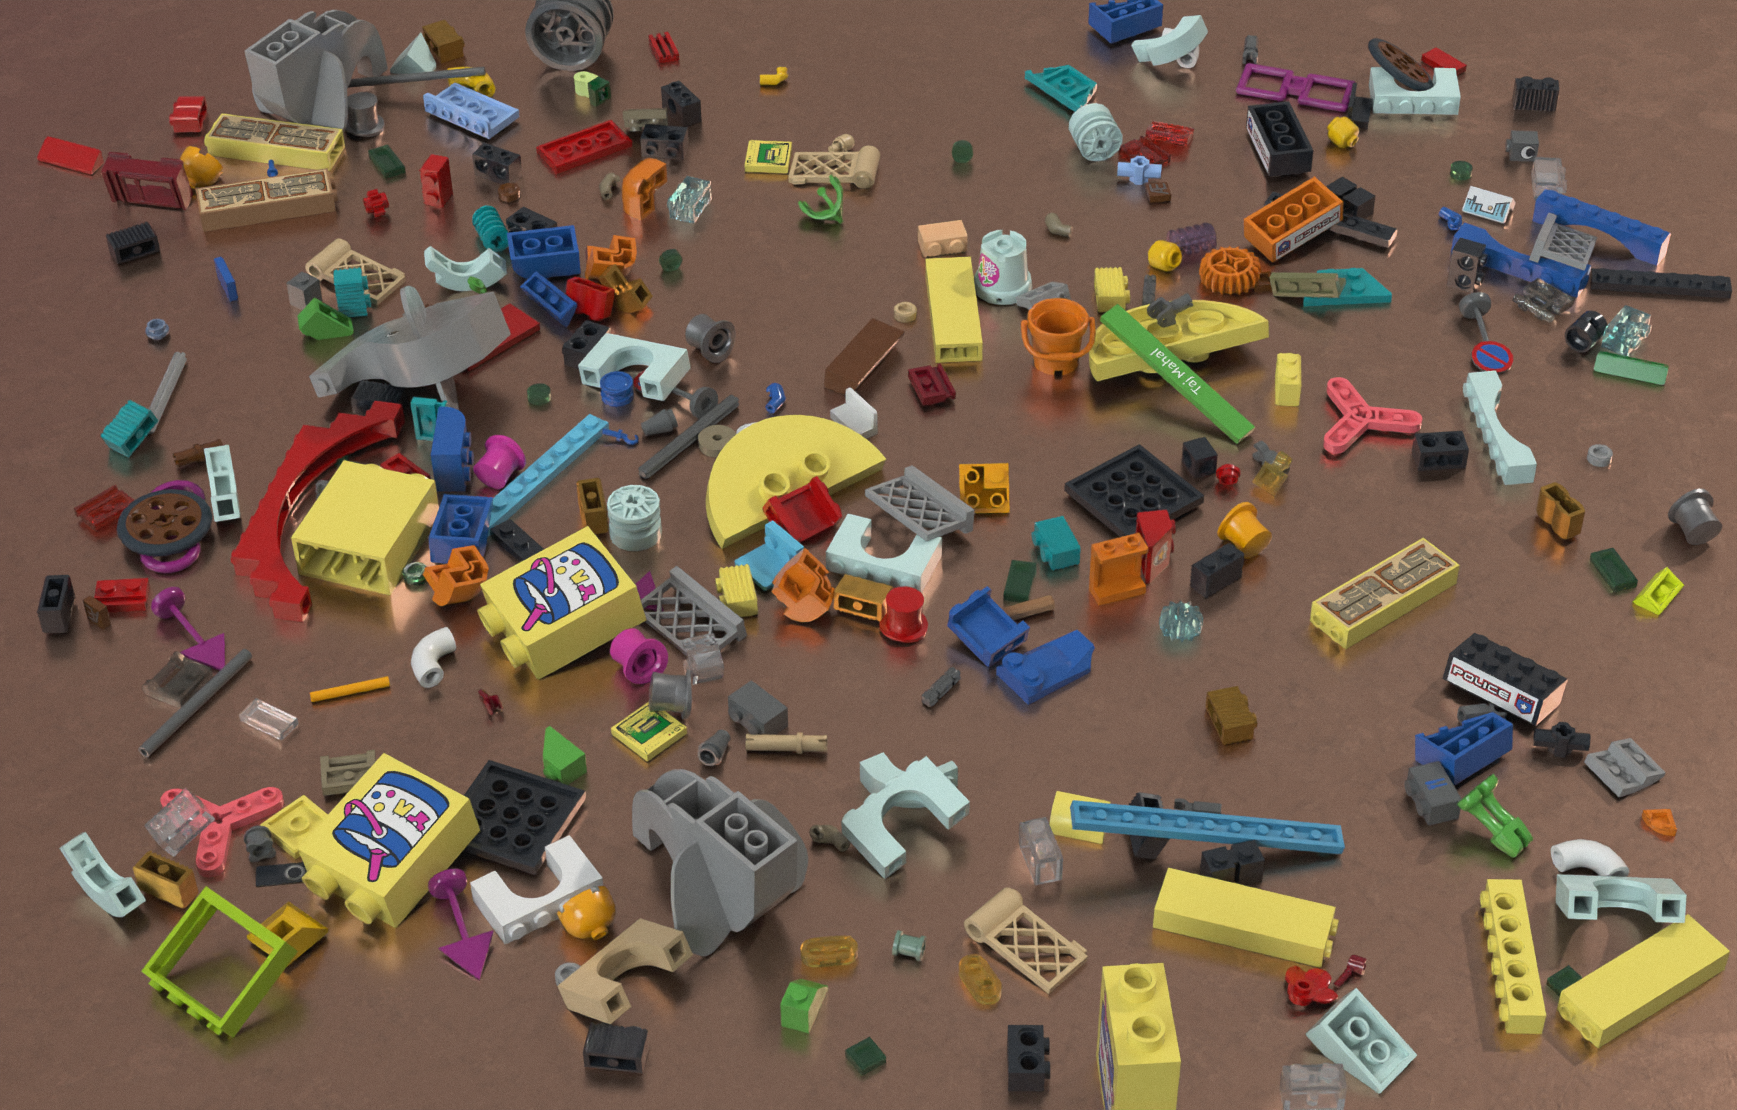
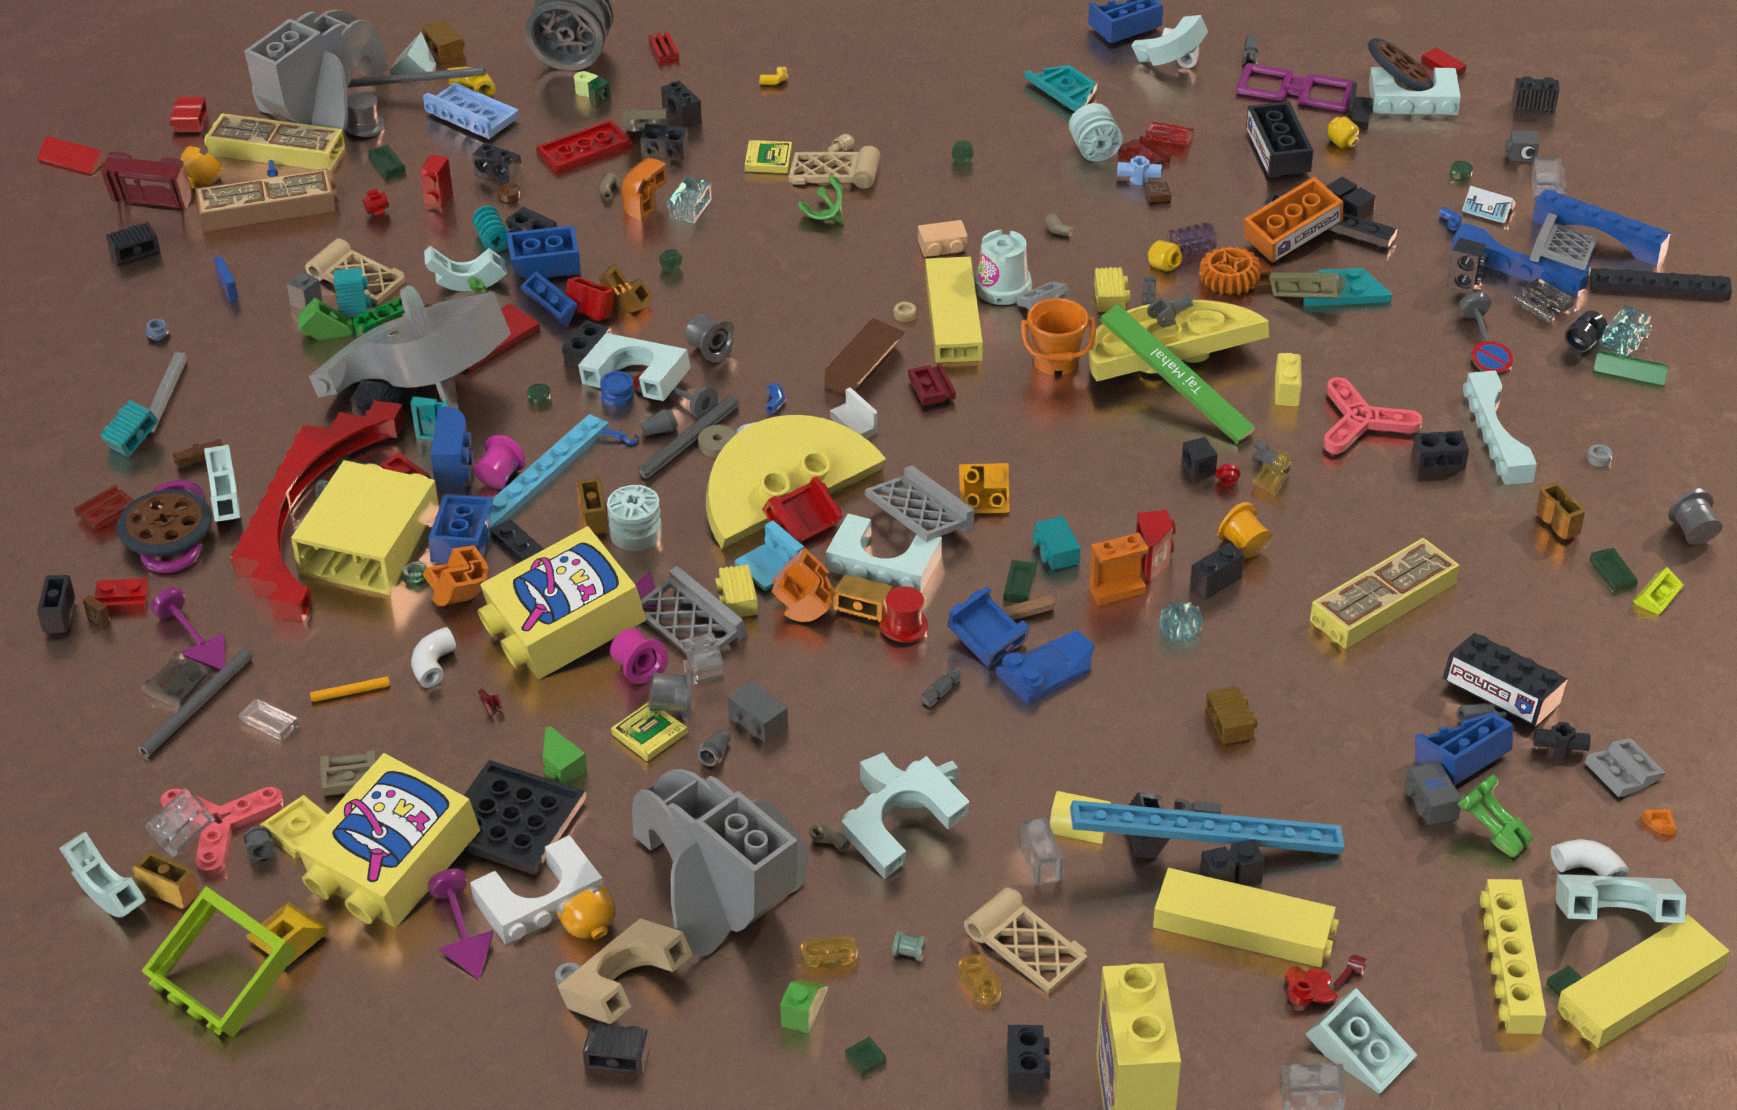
(280, 873): black sticker -> none
(371, 319): none -> green beam
(621, 252): orange brick -> none
(797, 743): tan pin -> none
(1147, 470): black piece -> none

